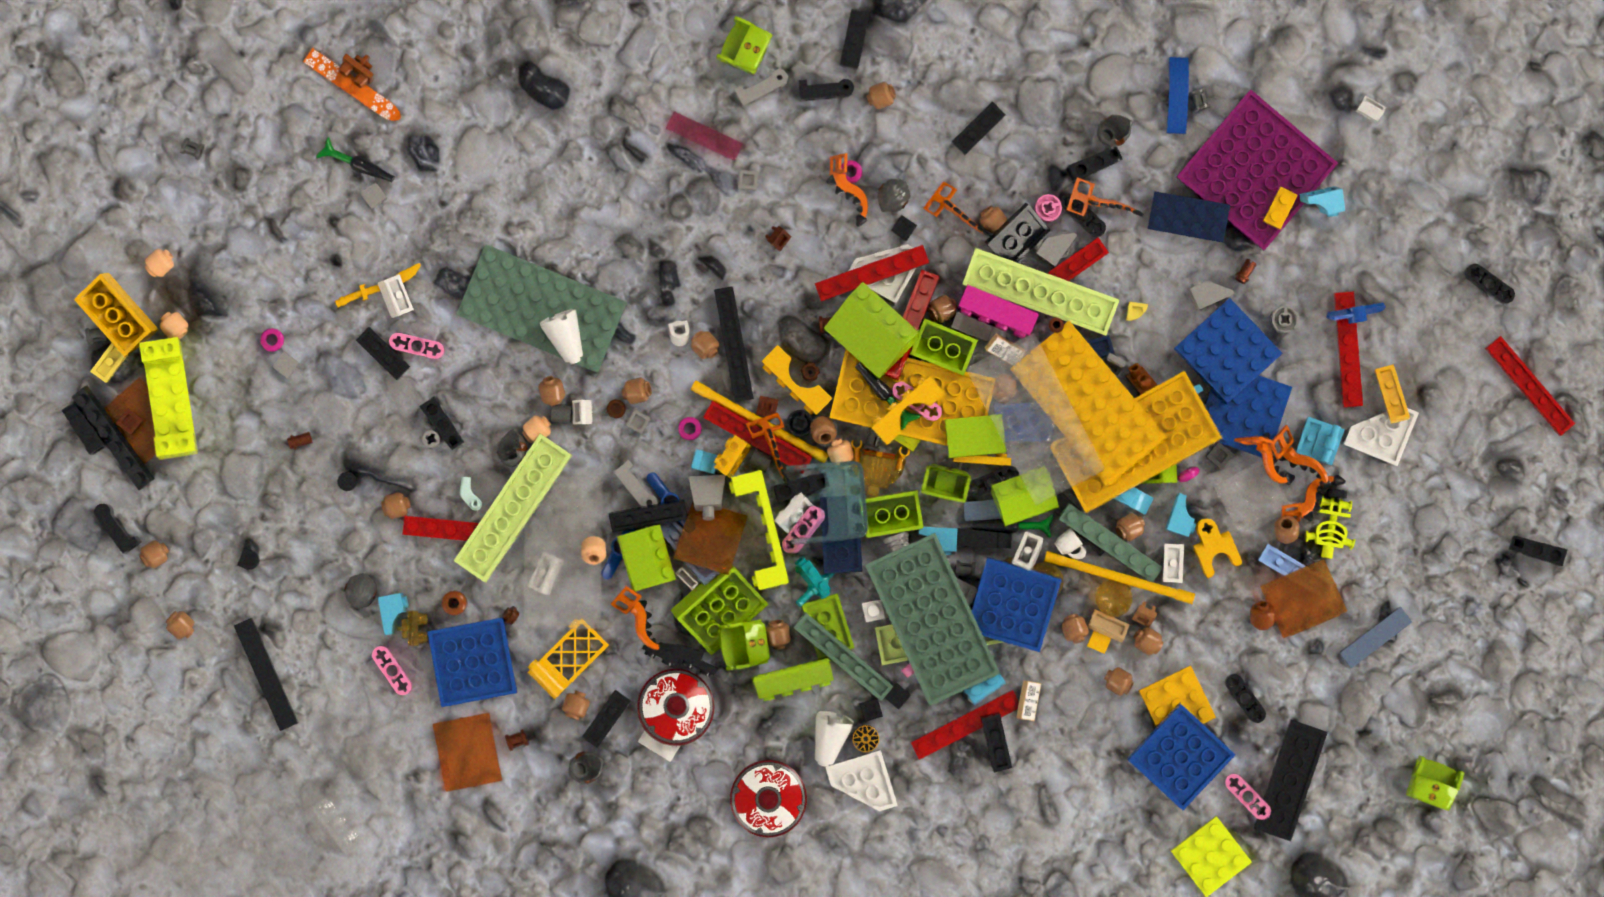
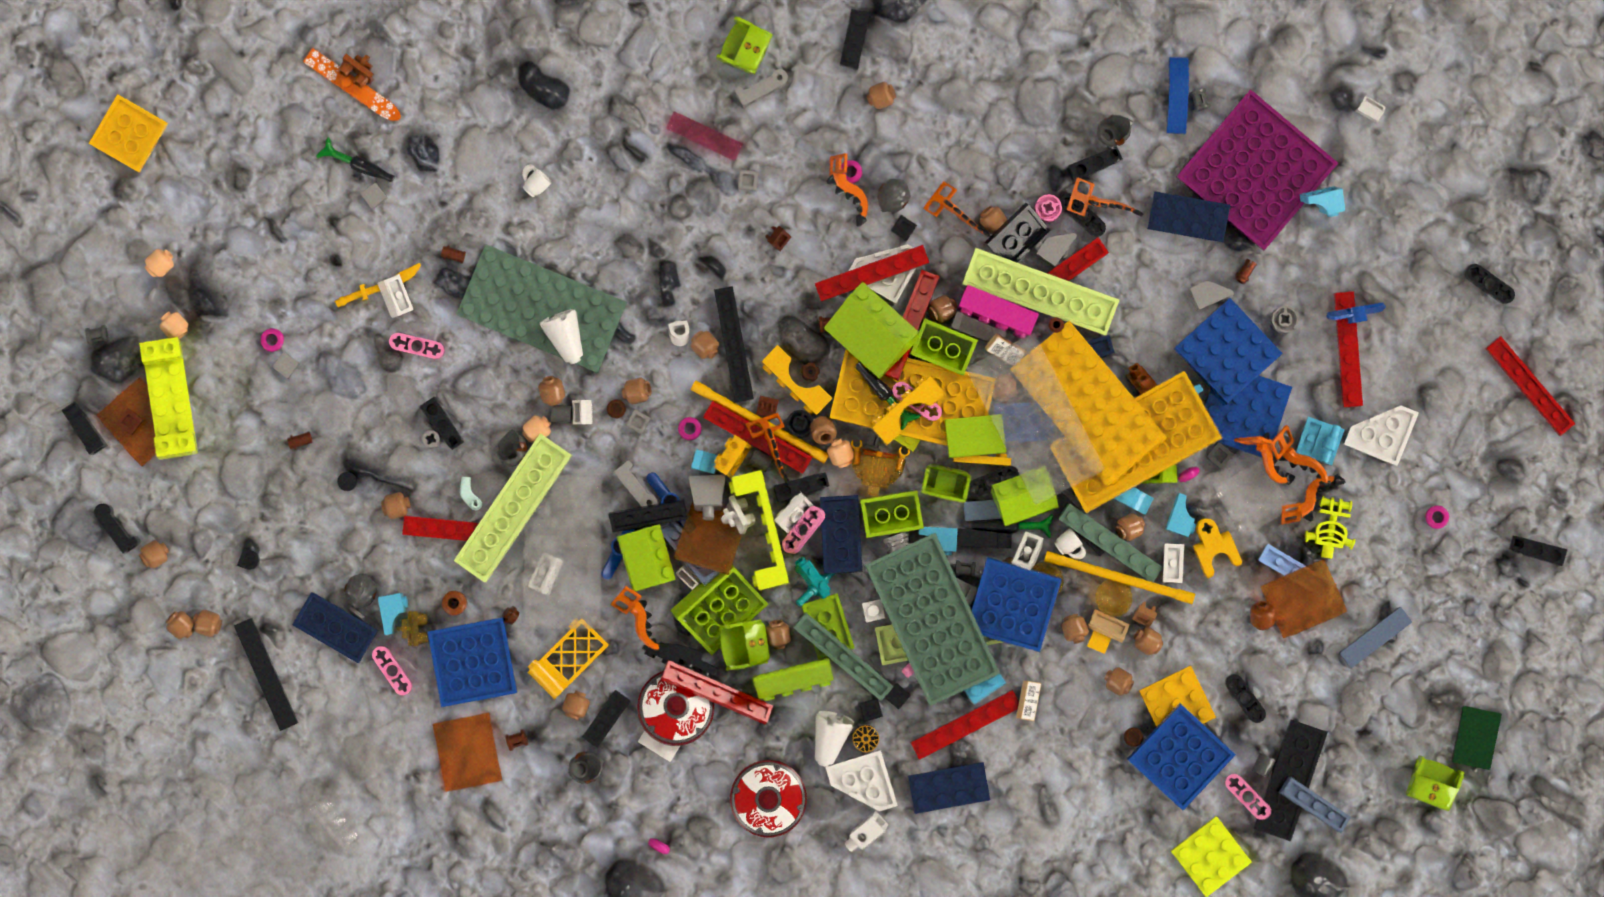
(108, 363): light yellow plate -> none
(113, 437): black plate -> none
(116, 314): yellow slope -> none
(128, 133): none -> yellow plate
(192, 148): dark grey bush -> none
(207, 623): none -> medium nougat head
(335, 627): none -> dark blue plate
(383, 353): black plate -> none
(453, 254): none -> copper pin
(536, 182): none -> white piece
(593, 550): light nougat head -> none
(658, 846): none -> dark pink piece
(716, 692): none -> plate
(734, 515): none -> white hips
(825, 91): black leg -> none
(844, 501): clear light blue windscreen -> none
(872, 827): none -> white torso
(949, 787): none -> dark blue plate
(978, 128): black plate -> none
(996, 742): black plate -> none
(1114, 363): light grey tile -> none
(1133, 737): none -> reddish brown plate
(1135, 310): light yellow tile -> none
(1263, 765): none -> dark grey beam
(1280, 208): yellow plate -> none
(1286, 529): medium nougat head -> none
(1315, 804): none -> sand blue tile
(1337, 493): black tile -> none
(1392, 394): yellow plate -> none
(1445, 515): none -> dark pink piece
(1476, 737): none -> dark green tile

